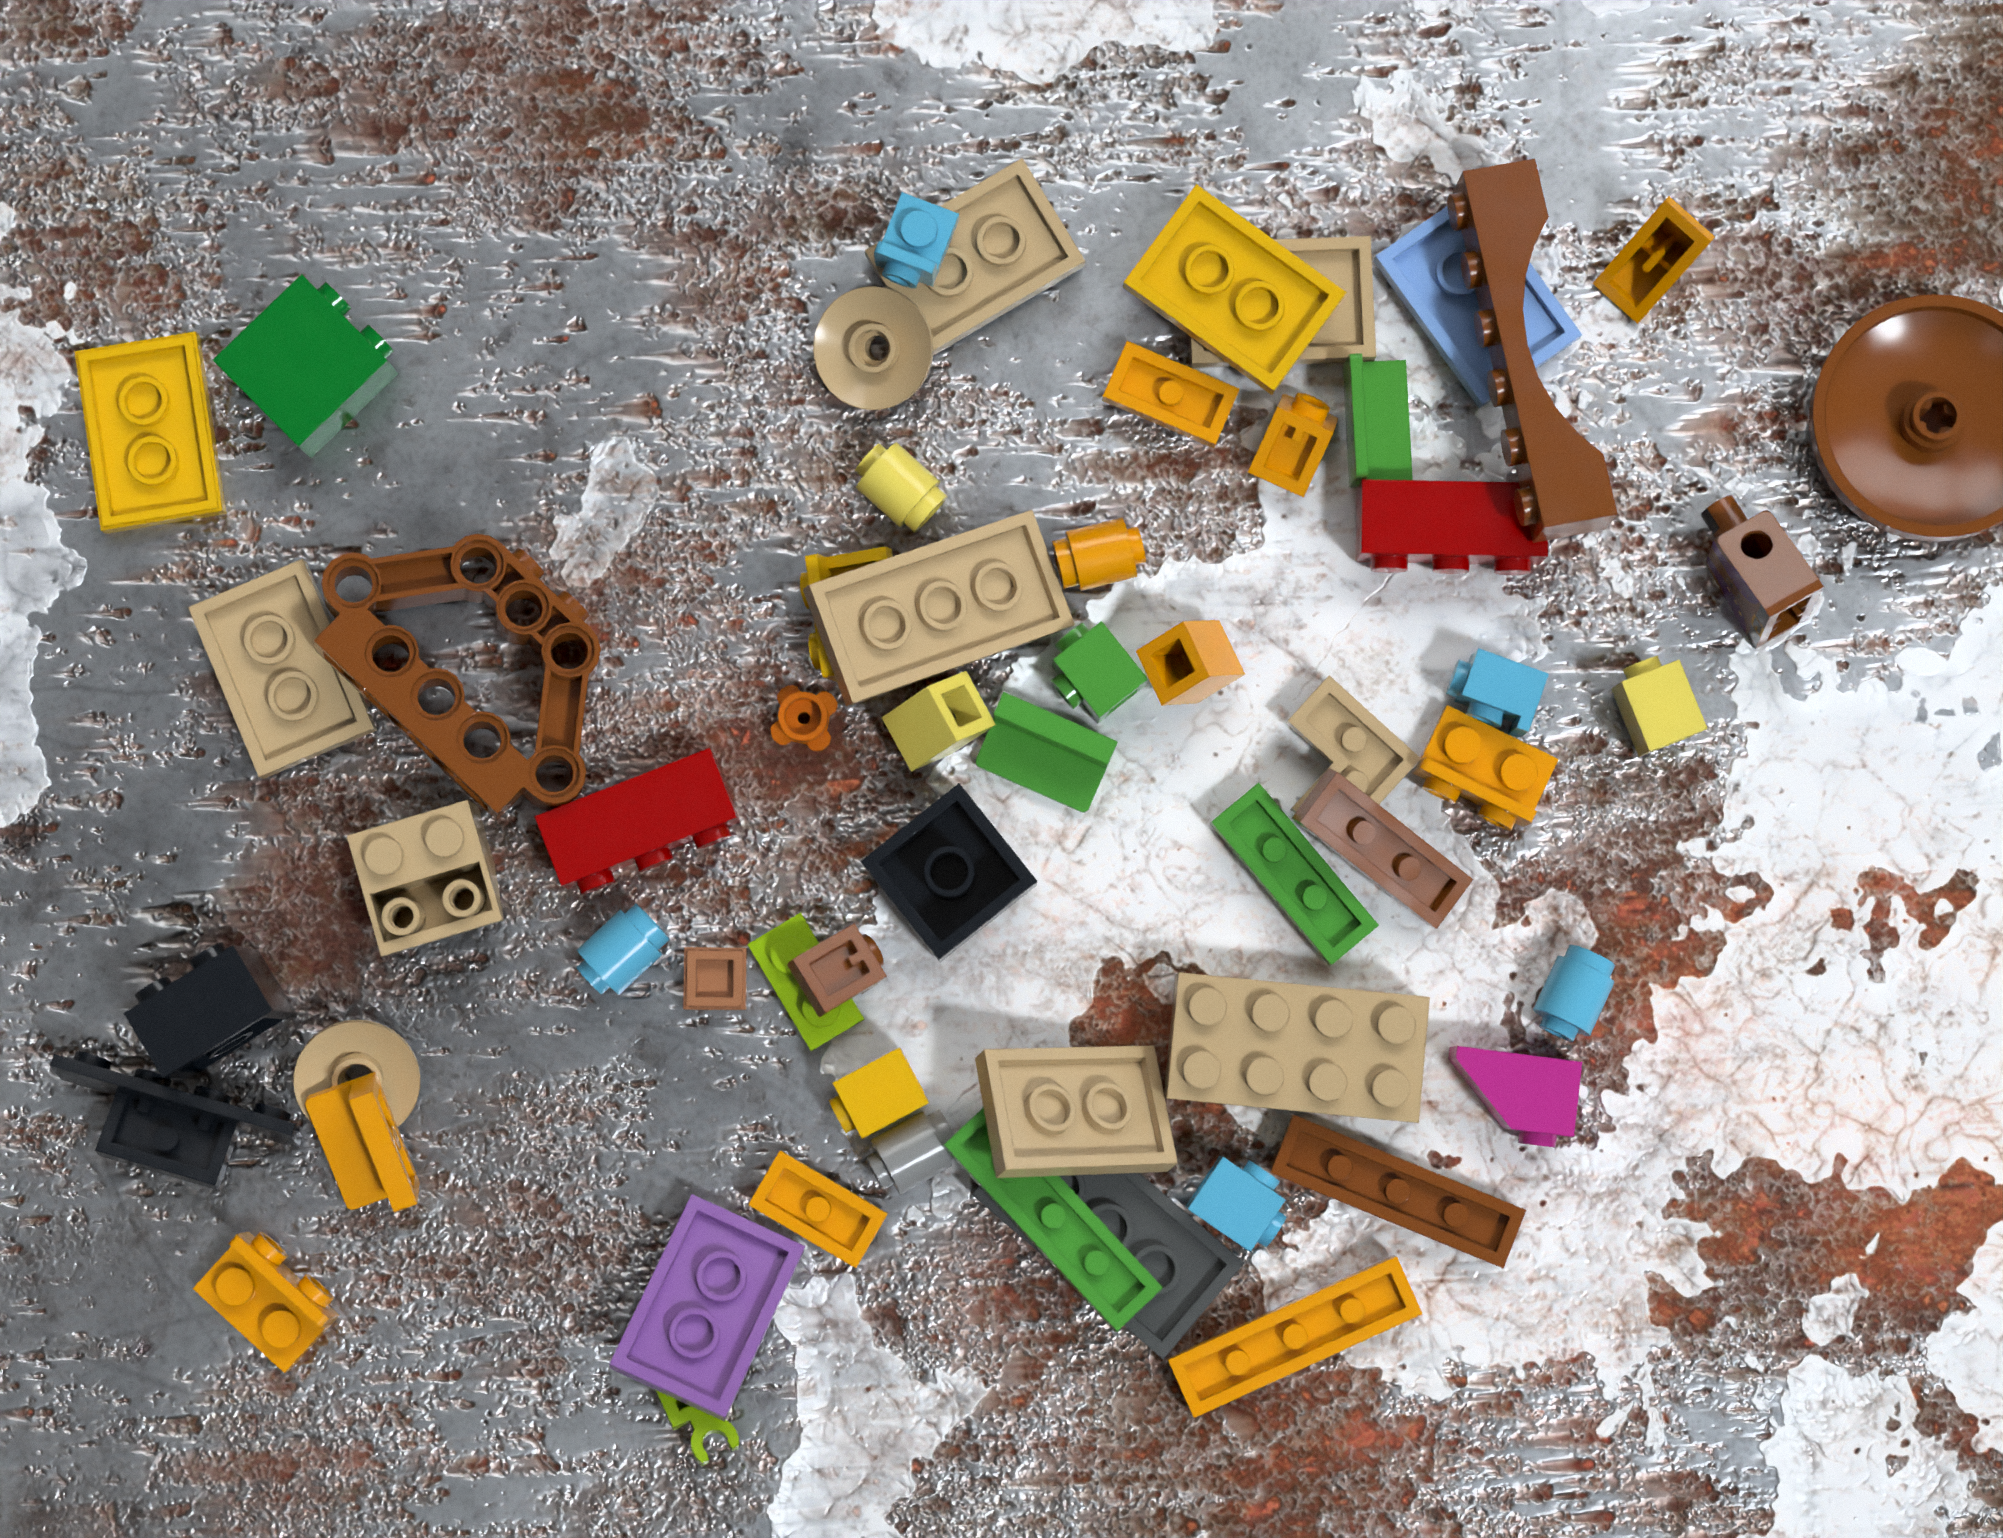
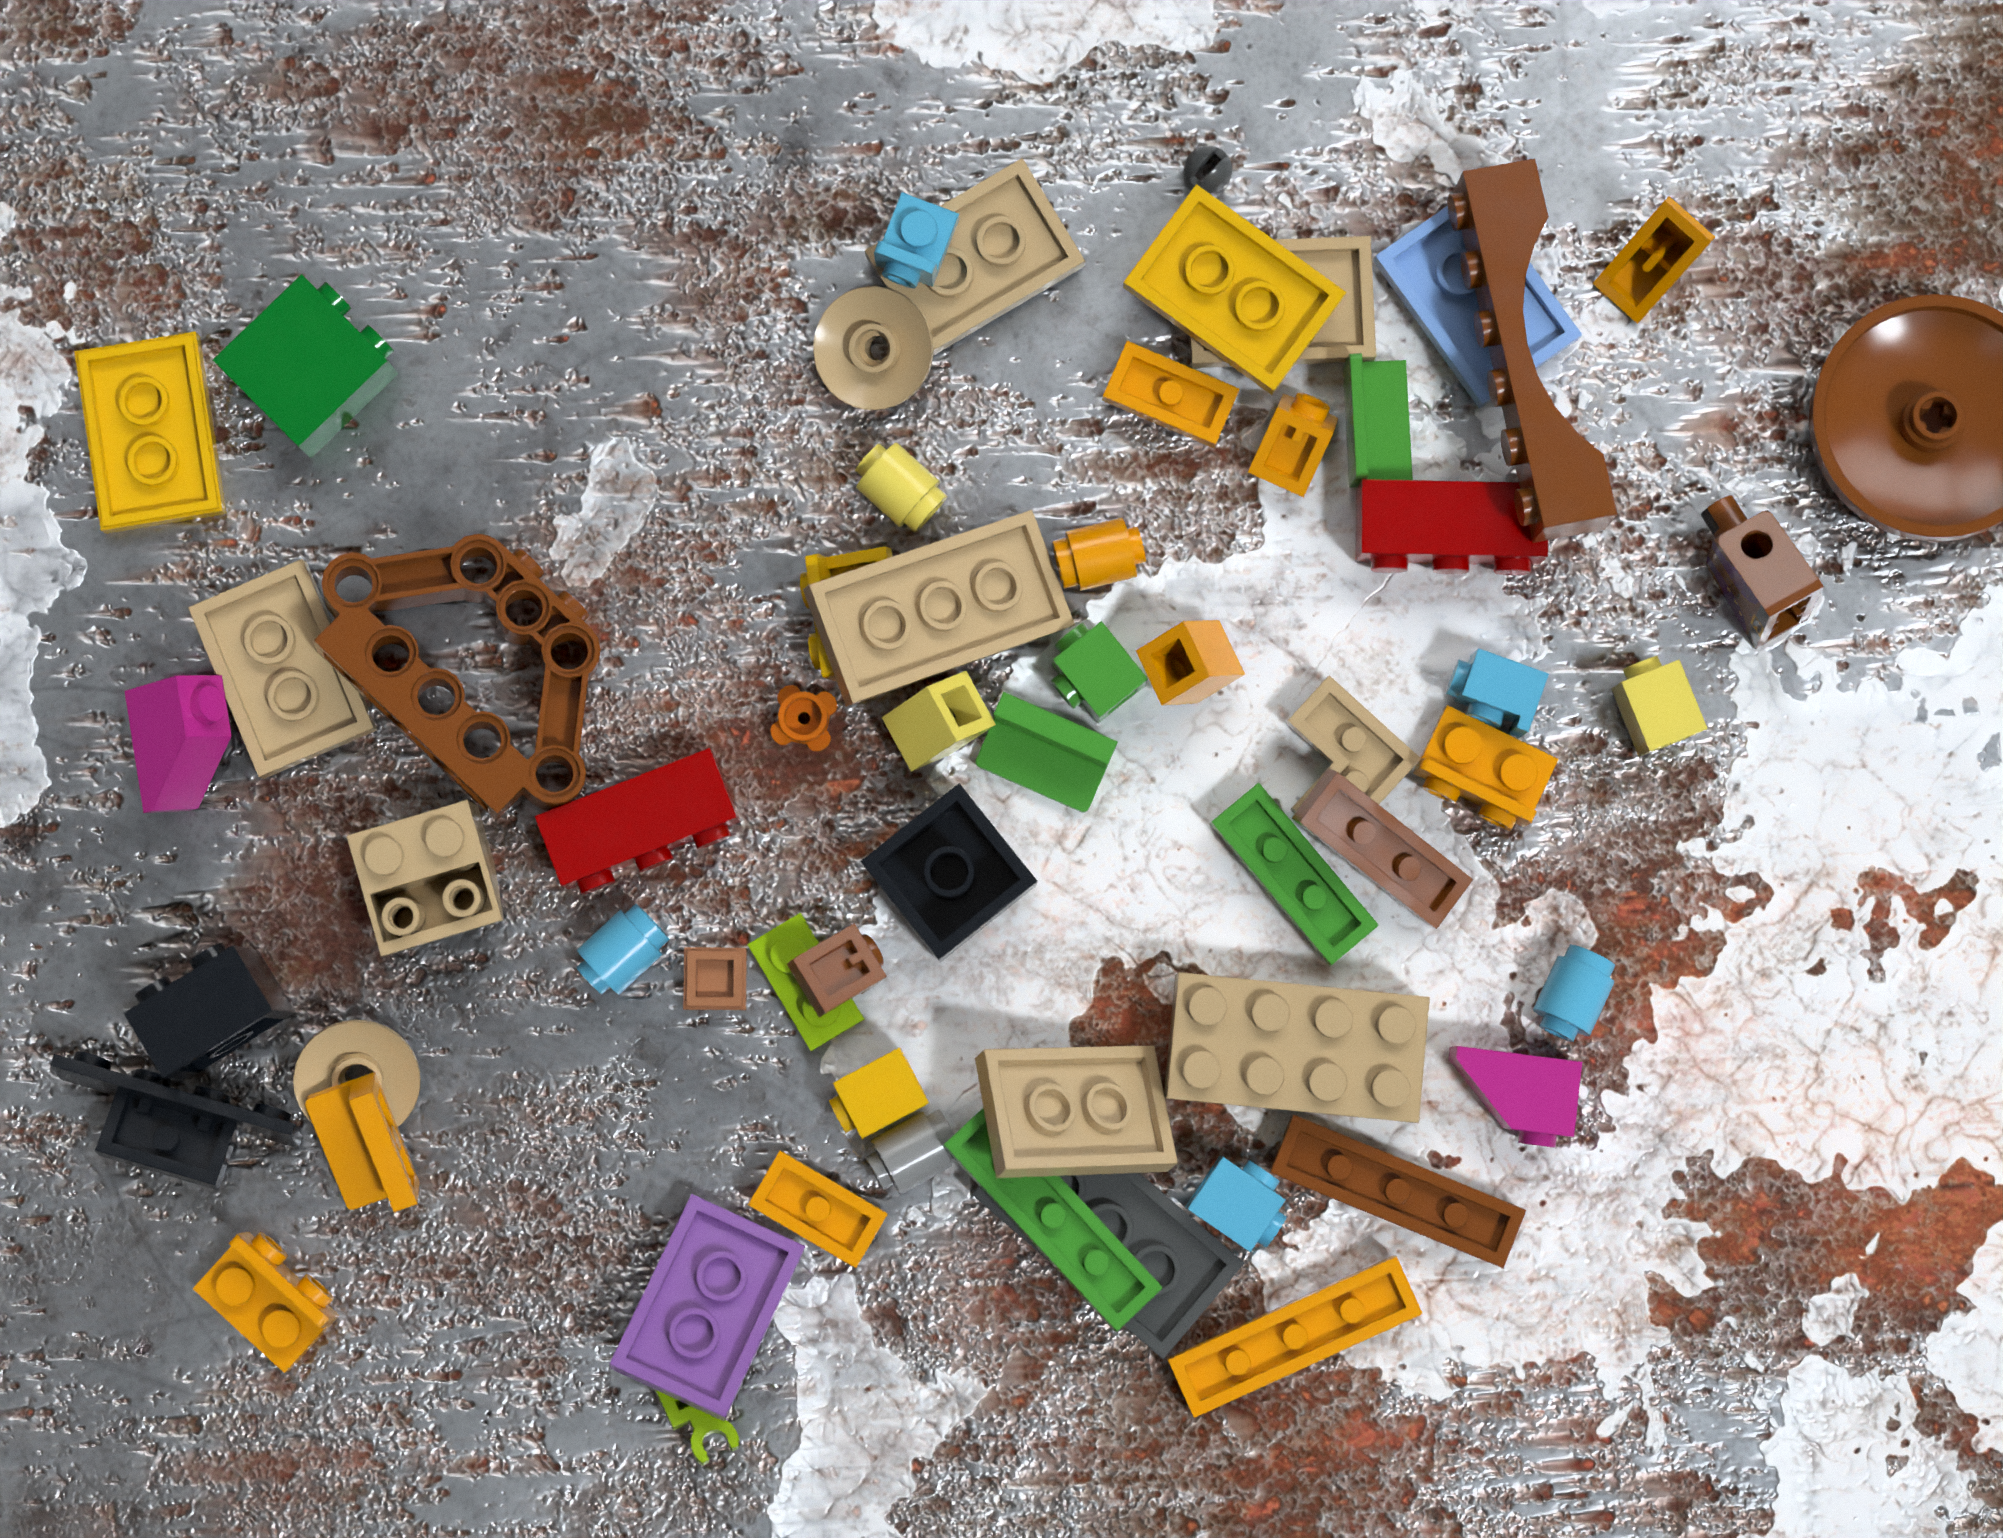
(177, 739): none -> dark pink slope
(1217, 178): none -> dark grey hinge

